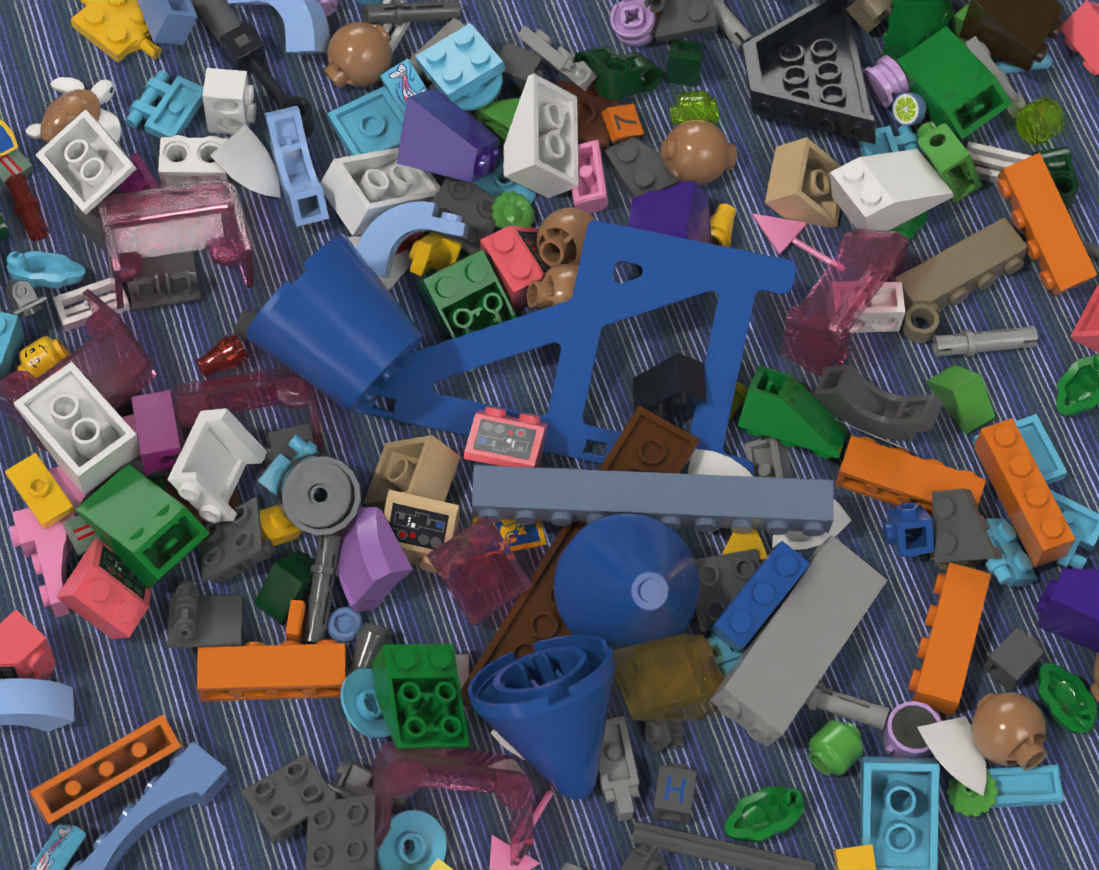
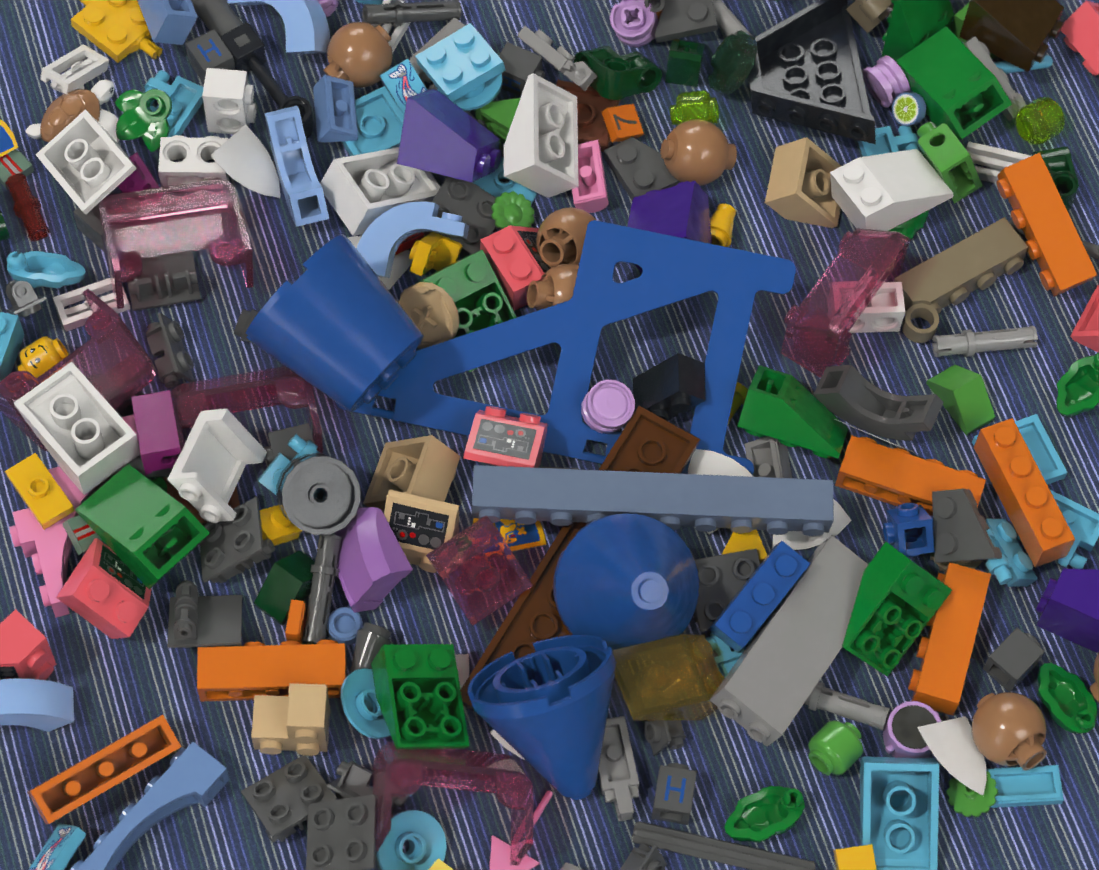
(80, 71): none -> white tile
(139, 119): none -> green plate
(167, 338): none -> dark grey hinge
(208, 52): none -> dark grey brick
(223, 356): clear red cone -> none
(292, 721): none -> tan brick
(335, 110): none -> medium blue slope
(431, 312): none -> tan tile
(608, 406): none -> lavender wheel
(732, 62): none -> clear green tile
(783, 232): bright pink piece -> none
(891, 608): none -> green slope

